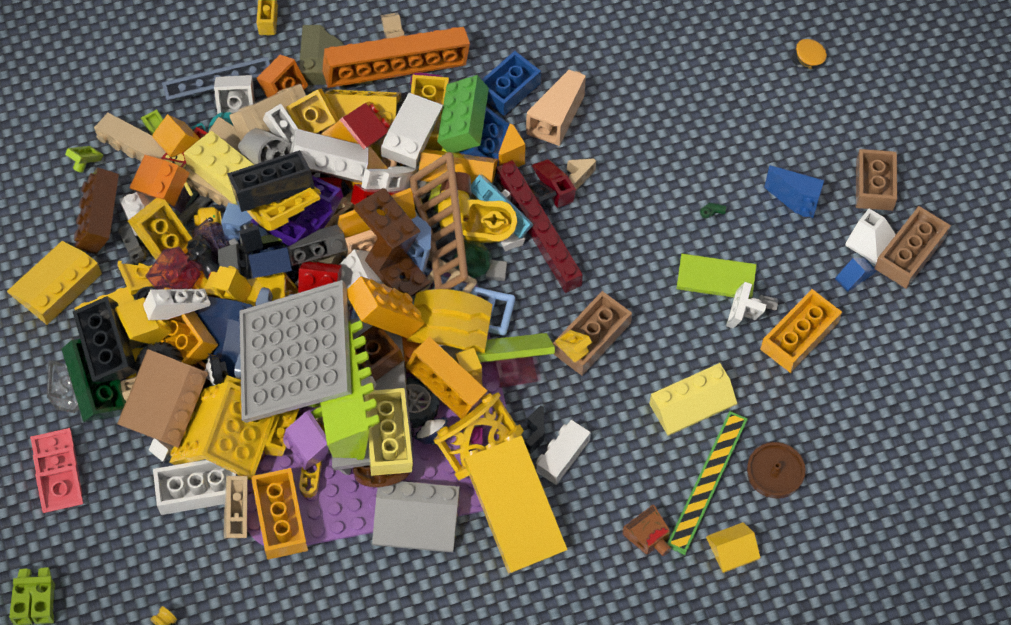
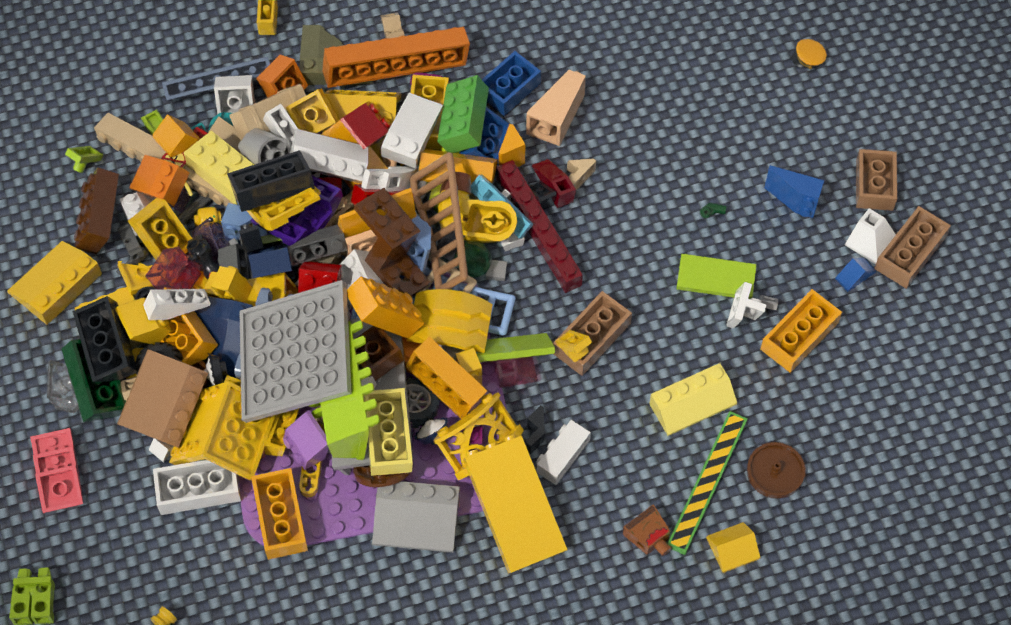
(235, 507): tan slope -> none

